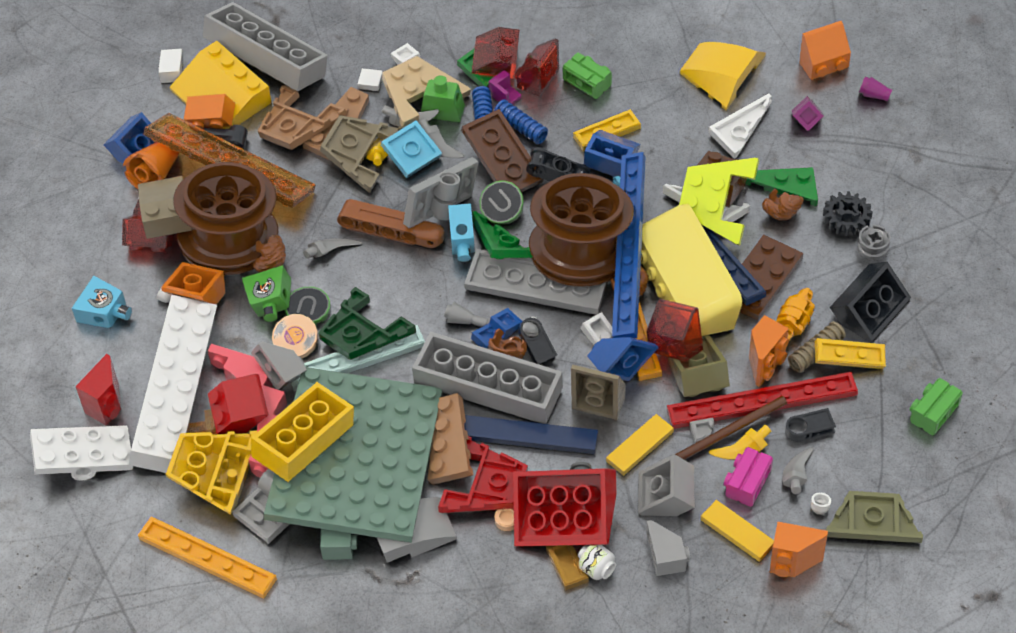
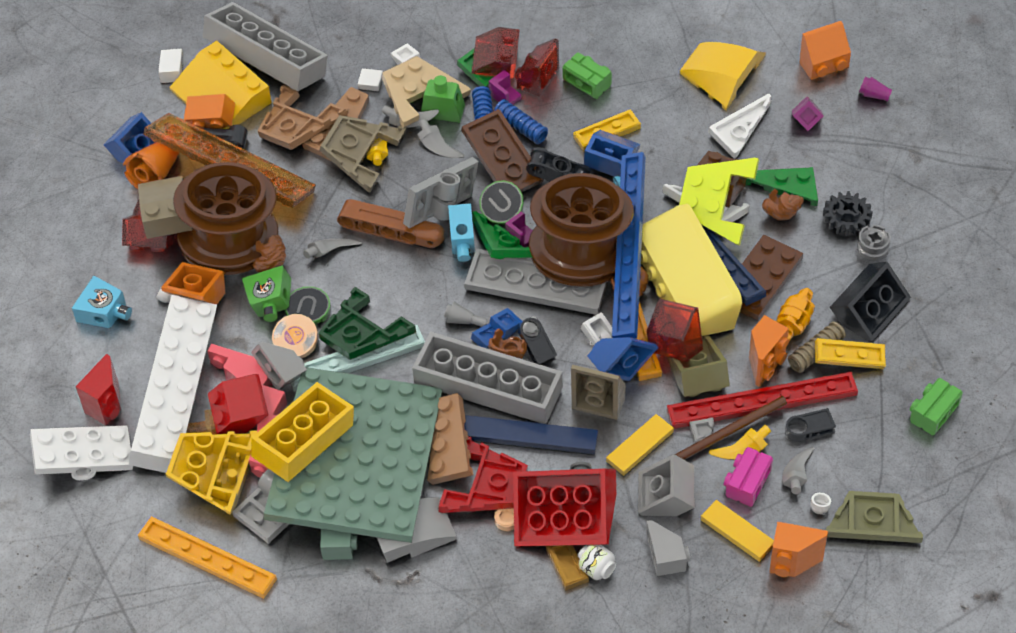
(411, 149): medium azure plate -> none
(517, 227): none -> magenta panel

